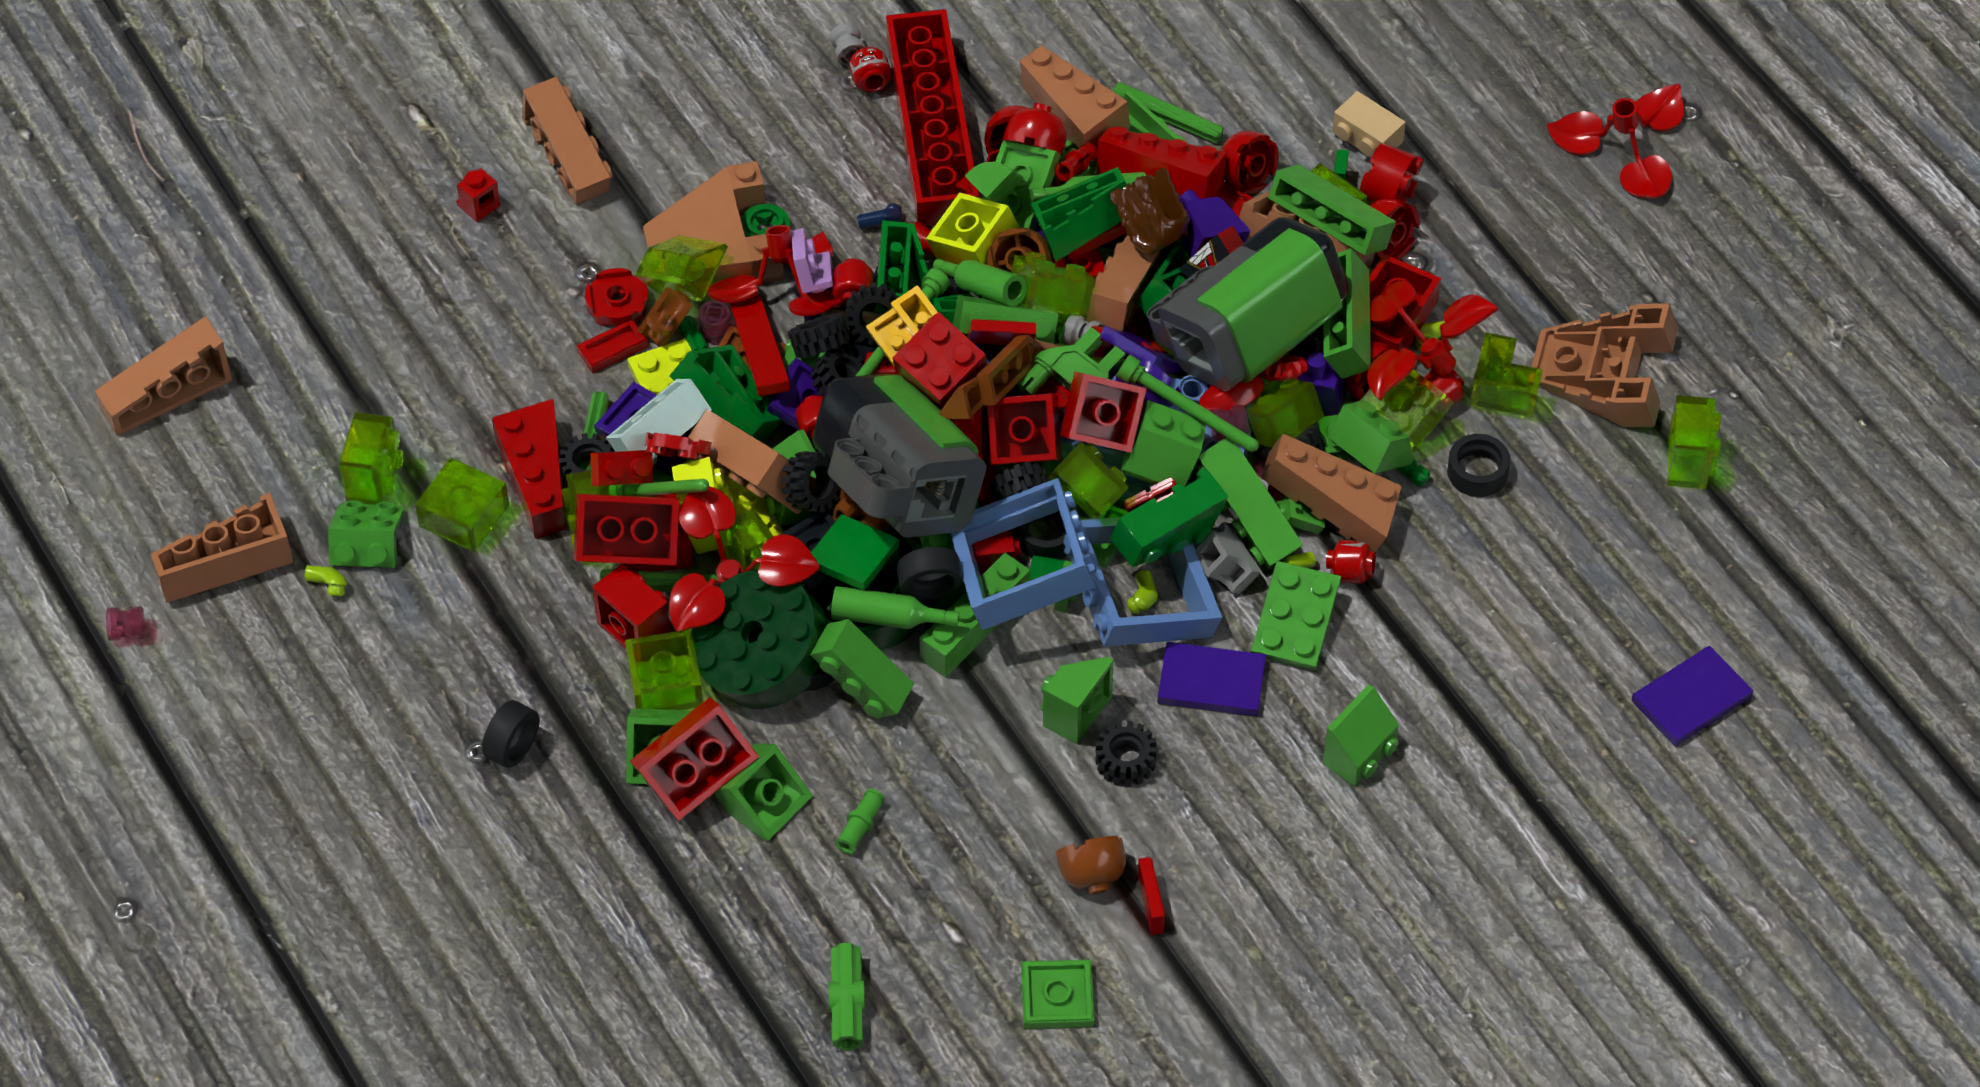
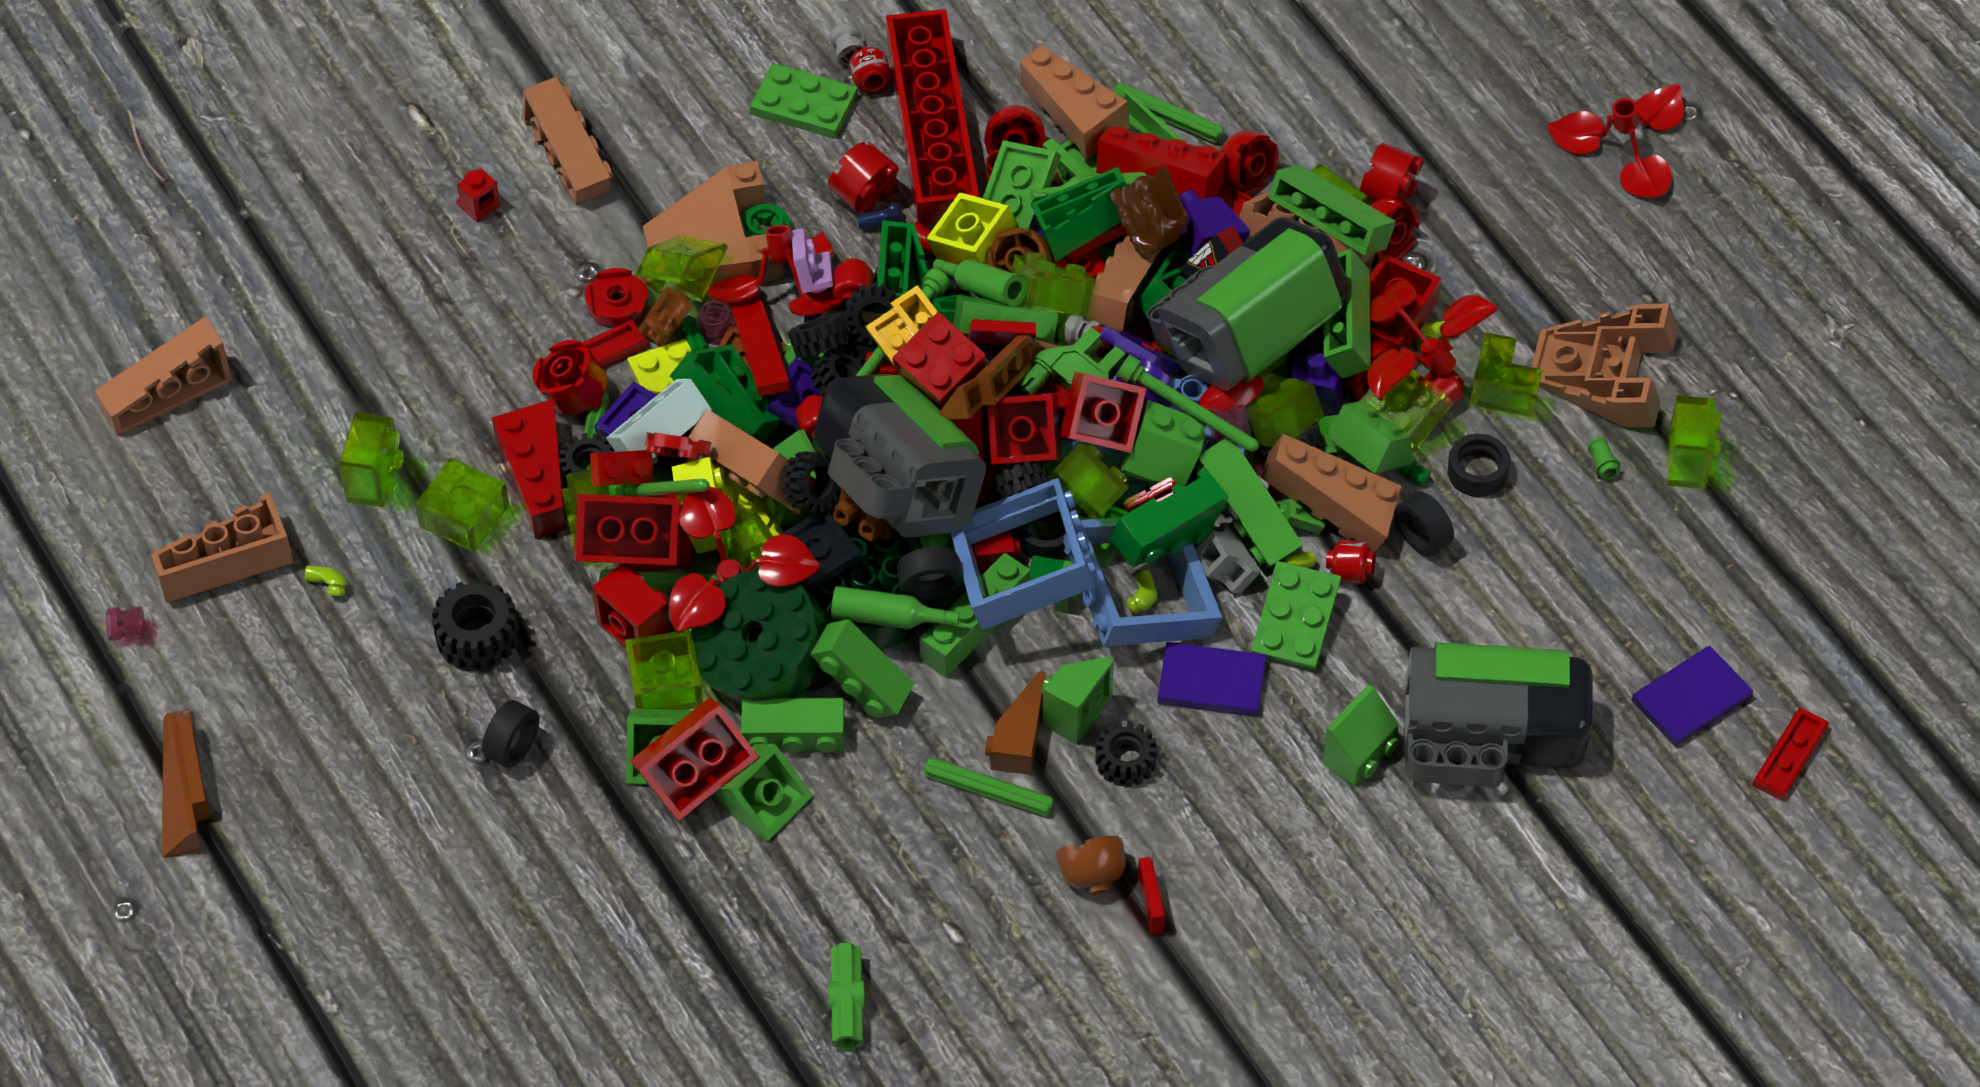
(183, 786): none -> dark orange wedge
(364, 534): bright green bracket -> none
(480, 646): none -> black tyre
(571, 378): none -> red brick
(795, 723): none -> bright green brick
(803, 100): none -> bright green plate
(854, 552): green tile -> none
(860, 821): bright green pin -> none
(864, 177): none -> red brick
(988, 786): none -> bright green axle
(994, 180): bright green brick -> none
(1017, 731): none -> dark orange slope
(1037, 128): red cylinder -> none
(1057, 994): bright green tile -> none
(1076, 162): red pin -> none
(1285, 368): red gear -> none
(1341, 163): green tile -> none
(1367, 124): tan brick -> none
(1424, 524): none -> black tyre
(1494, 709): none -> piece
(1606, 464): none -> bright green pin
(1790, 754): none -> red tile

